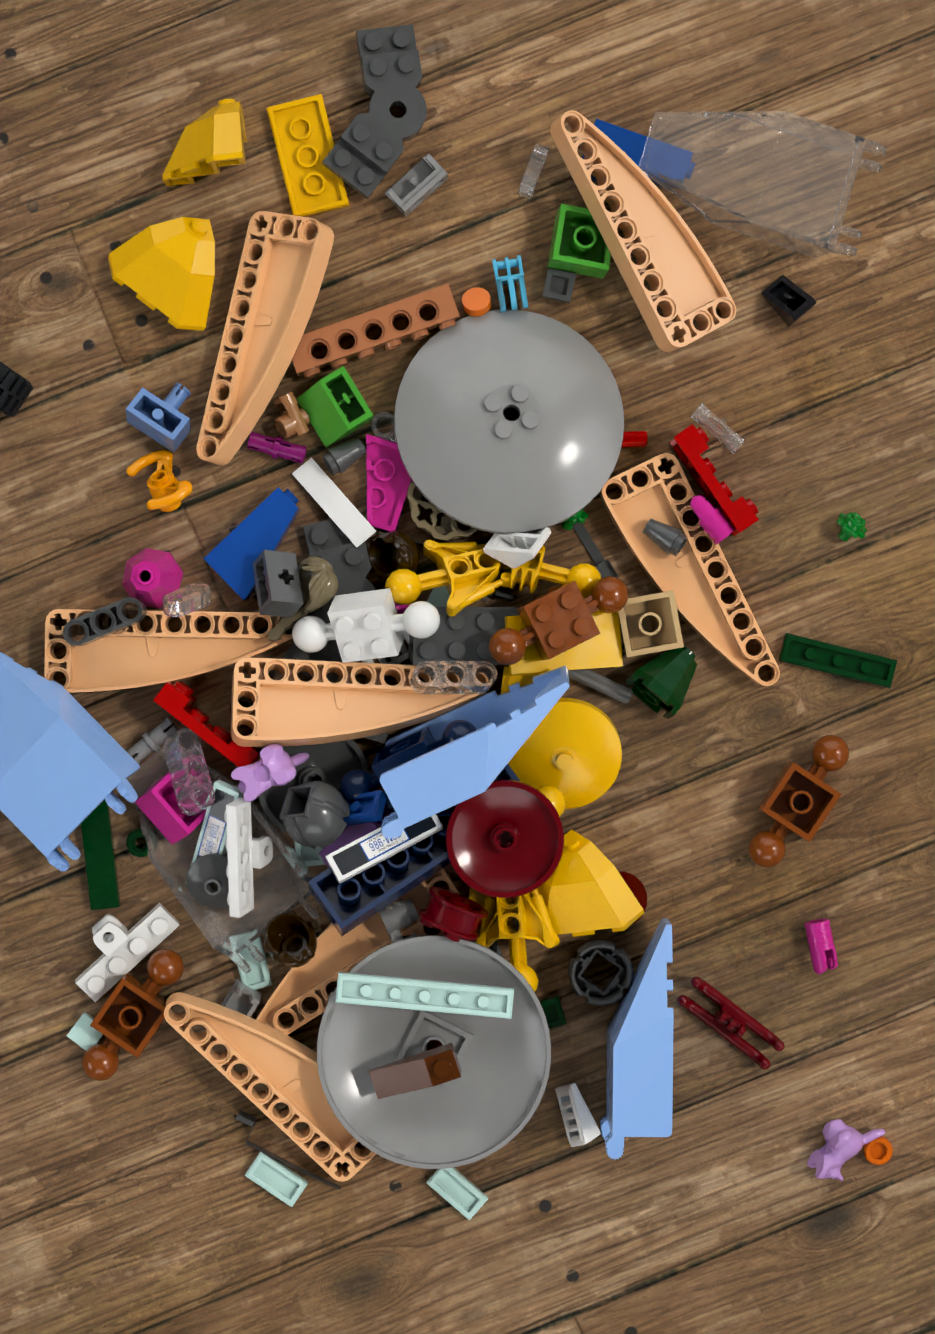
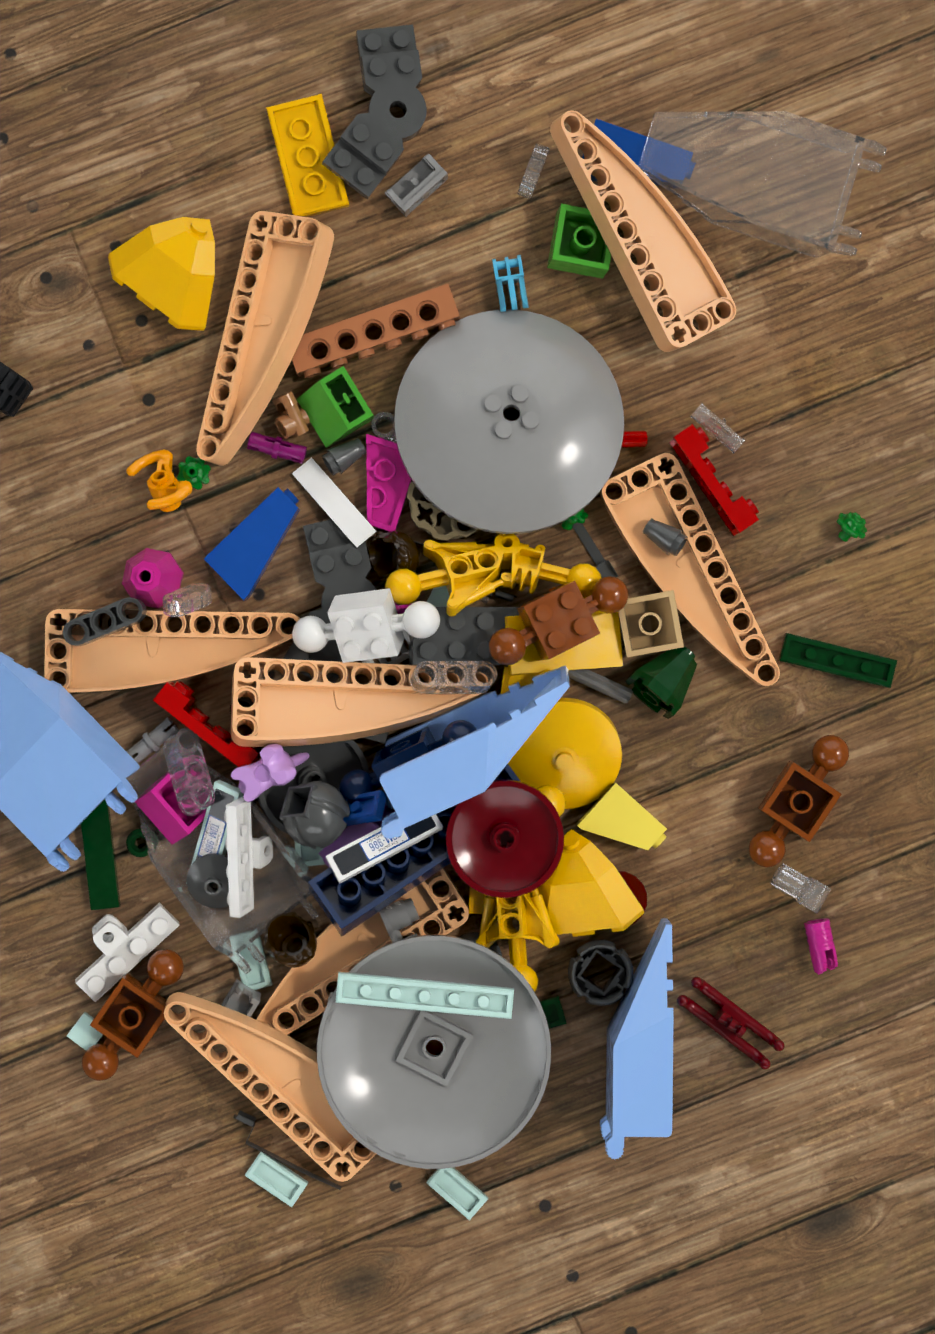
(160, 417): medium blue brick -> none
(194, 472): none -> green plant
(208, 143): yellow brick -> none
(278, 583): dark grey brick -> none
(318, 585): dark tan hair -> none
(416, 1072): reddish brown slope -> none
(453, 914): dark red wheel -> none
(476, 301): orange tile -> none
(516, 548): white slope -> none
(559, 285): dark grey plate -> none
(576, 1116): white slope -> none
(623, 820): none -> light yellow slope
(711, 519): dark pink hinge -> none
(788, 300): black slope -> none
(805, 890): none -> clear piece
(841, 1145): lavender animal -> none
(878, 1151): orange tile -> none

